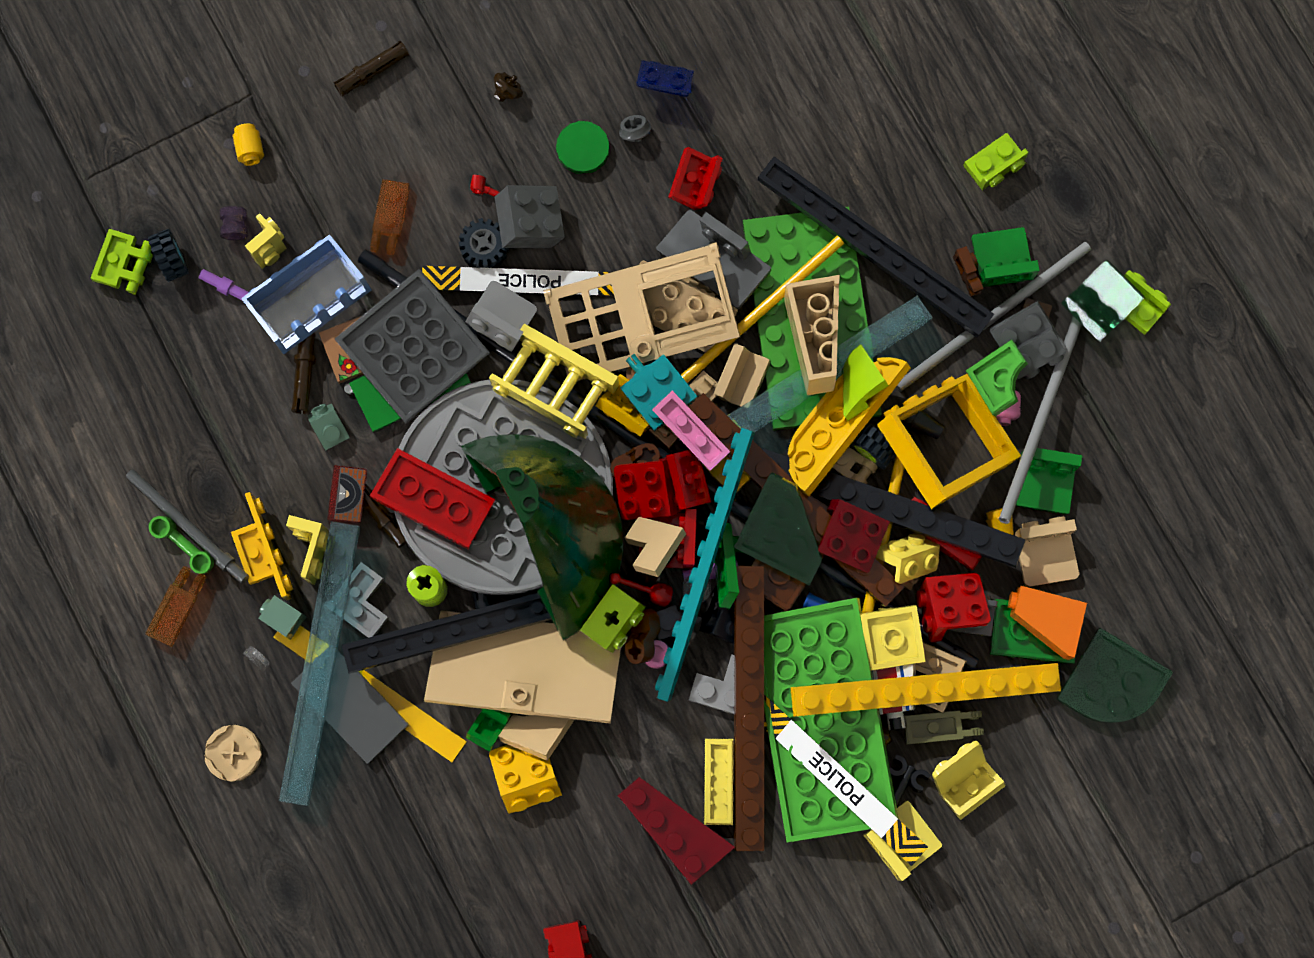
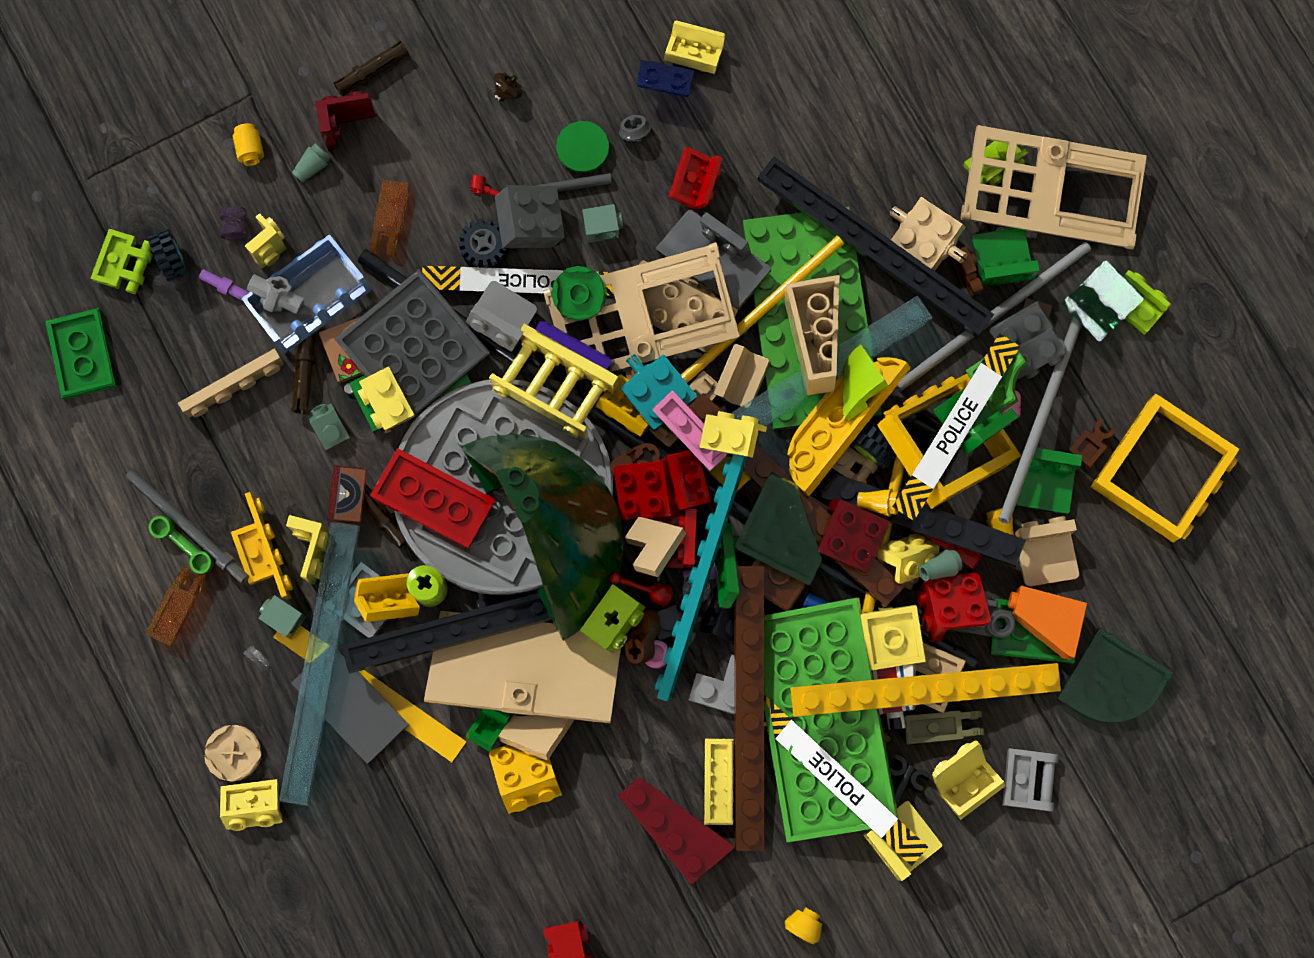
(81, 353): none -> green tile
(224, 388): none -> tan plate
(250, 805): none -> light yellow bracket
(275, 294): none -> light grey axle
(311, 163): none -> sand green cone
(337, 110): none -> dark red bracket
(385, 598): none -> yellow bracket
(386, 400): none -> light yellow bracket
(575, 345): none -> dark purple tile
(579, 293): none -> green tile
(581, 183): none -> dark grey piece
(602, 223): none -> sand green brick
(694, 47): none -> light yellow bracket
(731, 435): none -> light yellow bracket
(805, 925): none -> yellow cone
(878, 501): none -> yellow cone
(928, 233): none -> tan plate
(940, 566): none -> sand green cone
(956, 427): none -> sticker
(984, 426): none -> green bracket
(1009, 625): none -> dark grey plate
(1021, 776): none -> light grey plate
(1047, 187): none -> tan door
(1090, 444): none -> reddish brown plate
(1139, 510): none -> yellow window

